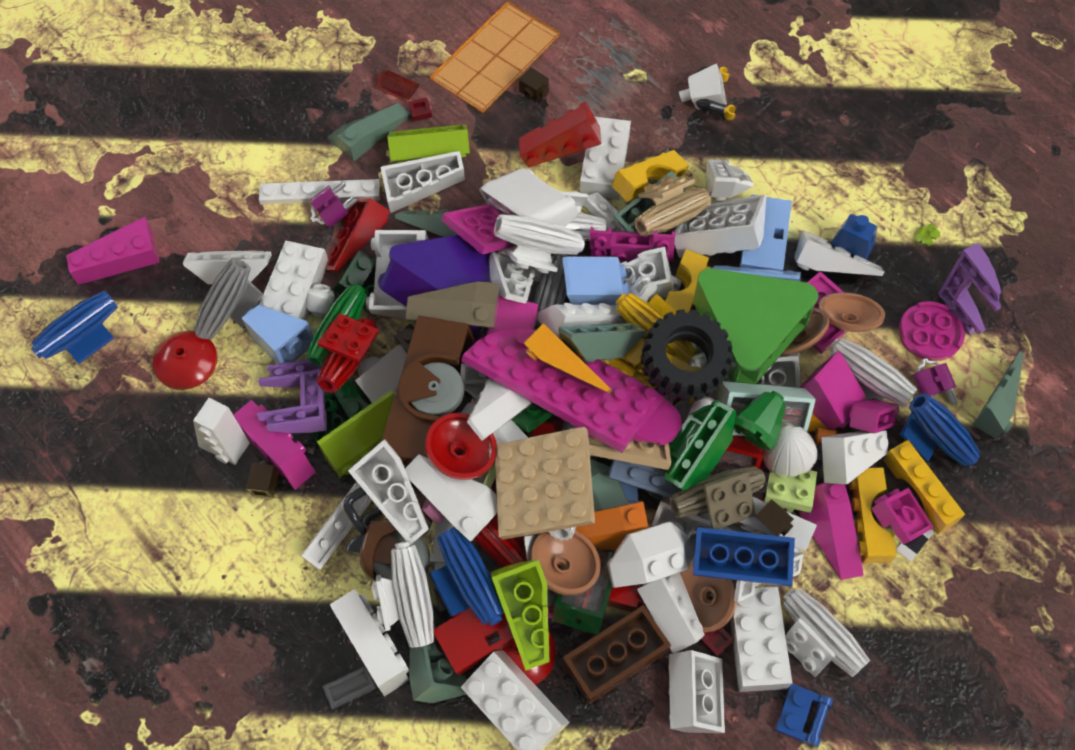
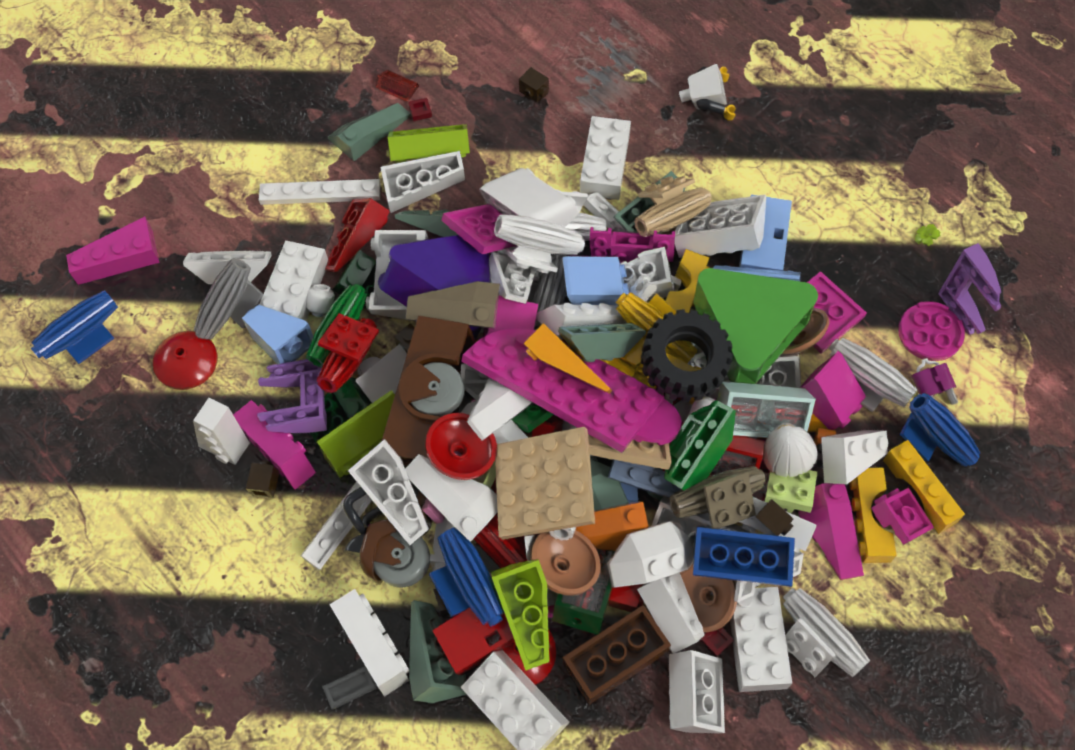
(330, 206): magenta piece -> none
(406, 596): white plate -> none
(495, 56): clear orange piece -> none
(561, 137): red wedge -> none
(634, 179): yellow arch -> none
(726, 180): white wedge -> none
(761, 420): green cone -> none
(796, 711): blue plate -> none
(820, 256): white wedge -> none
(852, 312): nougat dish -> none
(856, 235): blue torso -> none
(873, 415): dark pink brick -> none
(912, 548): sticker -> none
(1001, 404): sand green wedge -> none

